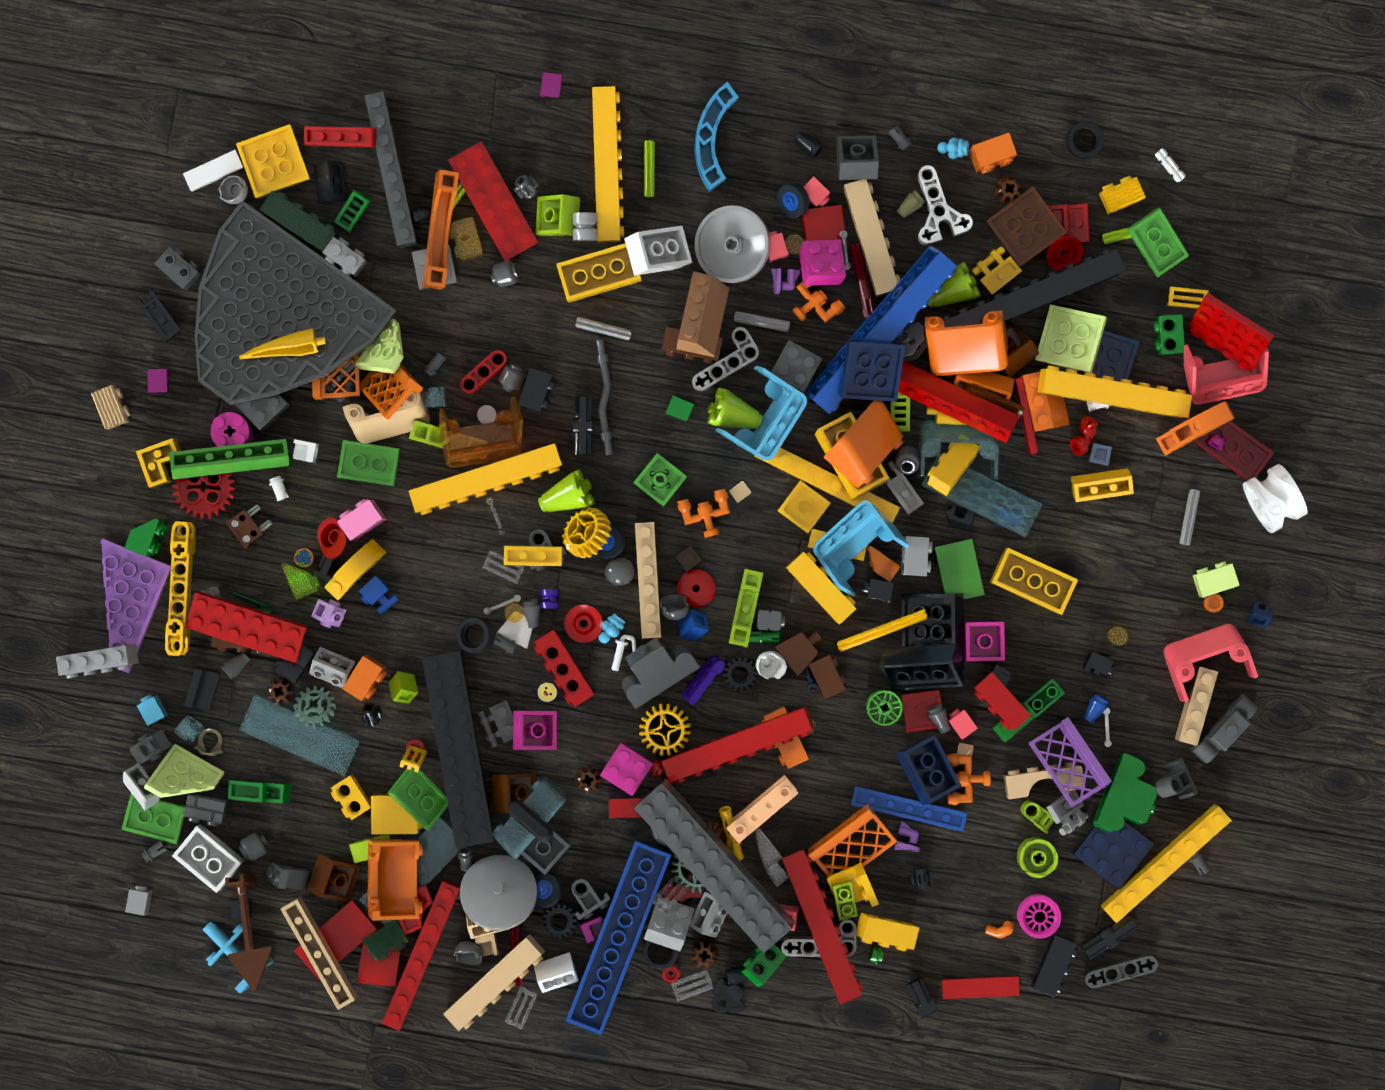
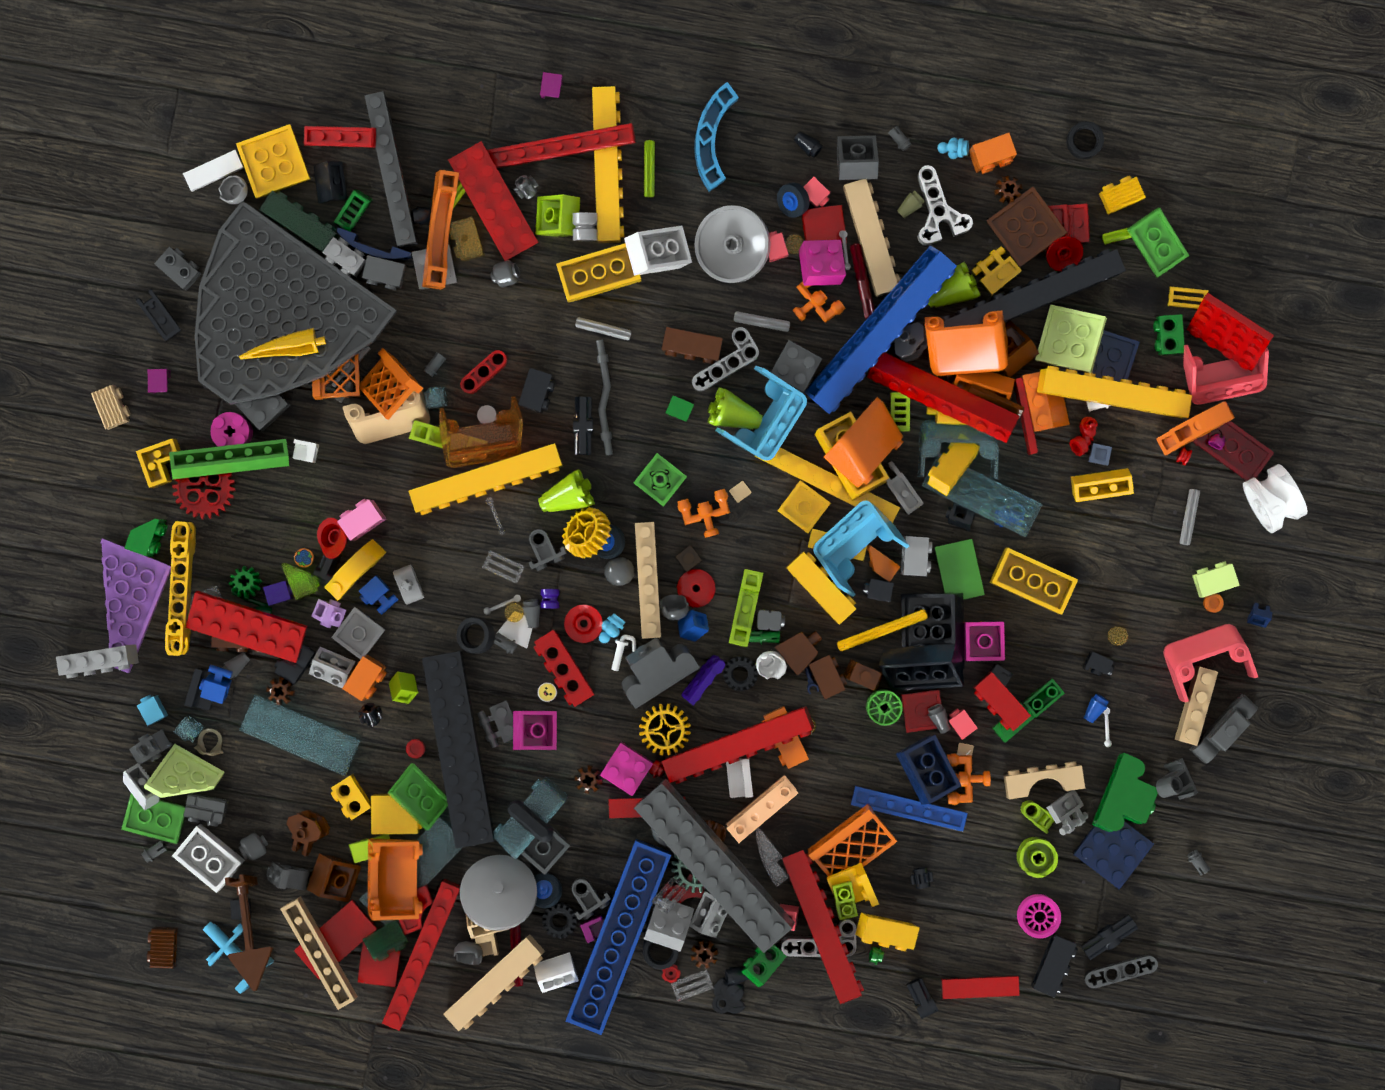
(138, 900): light grey brick -> none
(163, 947): none -> reddish brown brick
(216, 686): none -> blue brick
(239, 588): none -> green gear
(244, 529): reddish brown piece -> none
(259, 791): green slope -> none
(278, 488): white pin -> none
(278, 593): none -> dark purple brick
(307, 830): none -> reddish brown hinge
(311, 714): sand green gear -> none
(358, 633): none -> light grey plate
(368, 463): bright green tile -> none
(384, 272): none -> dark grey brick
(385, 352): yellowish green plate -> none
(395, 255): none -> dark blue slope
(408, 584): none -> light grey beam
(411, 763): yellow tile -> none
(465, 855): dark grey pin -> none
(511, 787): reddish brown slope -> none
(512, 377): dark grey head -> none
(527, 992): clear tile -> none
(533, 555): yellow tile -> none
(563, 146): none -> red tile
(703, 315): medium nougat slope -> none
(727, 819): yellow pin -> none
(739, 778): none -> white panel
(792, 275): medium lavender piece -> none
(863, 675): none -> reddish brown torso
(872, 370): dark blue plate -> none
(905, 830): medium lavender piece -> none
(907, 460): dark grey head -> none
(1000, 932): orange arm -> none
(1083, 752): medium lavender fence -> none
(1165, 863): yellow brick -> none
(1170, 165): white axle -> none
(1184, 456): none -> red bush

